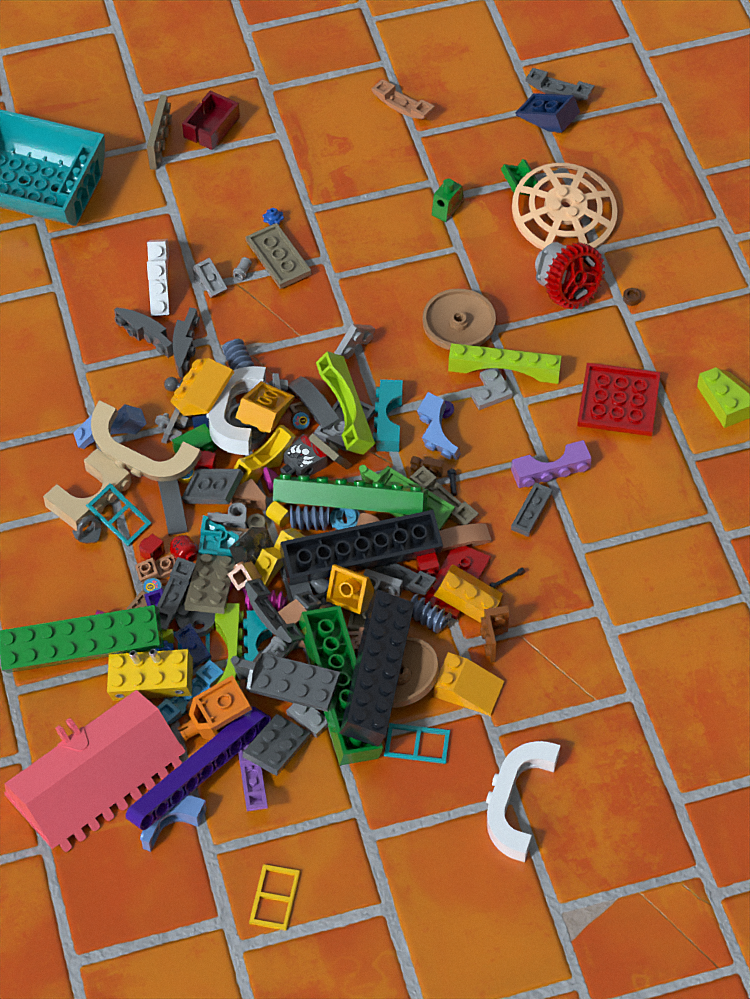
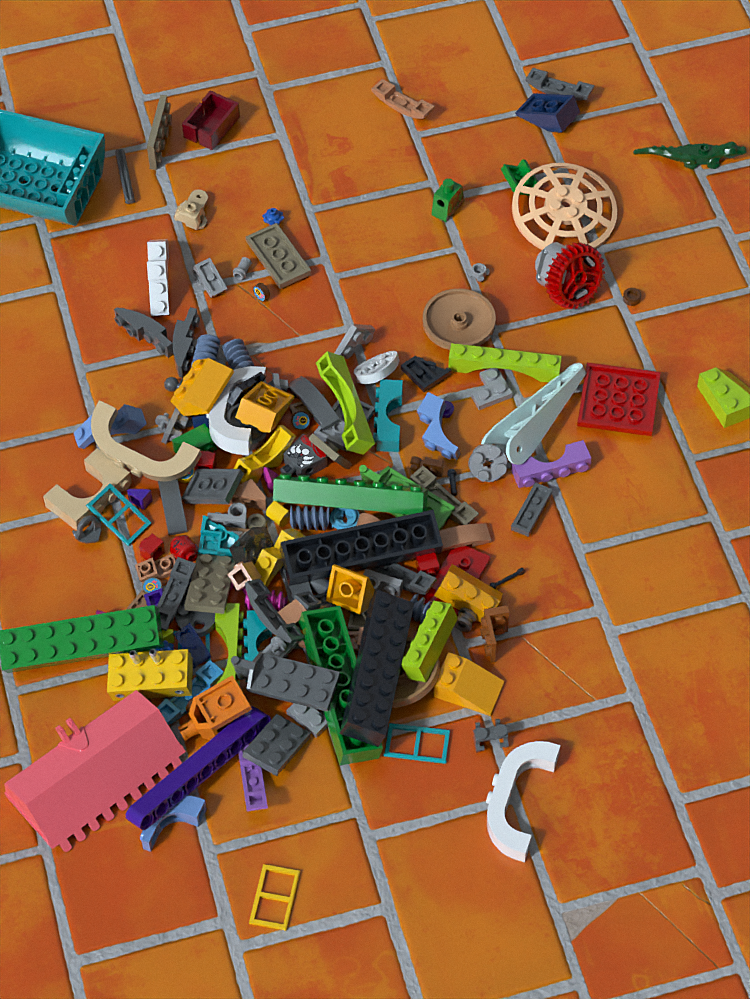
(124, 176): none -> dark grey axle
(140, 497): none -> dark purple slope
(192, 211): none -> tan piece
(206, 347): none -> sand blue piece
(242, 389): none -> black wing
(261, 292): none -> reddish brown tile
(376, 368): none -> white piece
(424, 373): none -> black wing
(429, 641): none -> lime brick
(465, 619): none -> flat silver wheel
(479, 271): none -> light grey plate
(490, 733): none -> dark grey piece
(497, 467): none -> light grey plate
(534, 417): none -> light aqua piece
(696, 154): none -> dark green animal

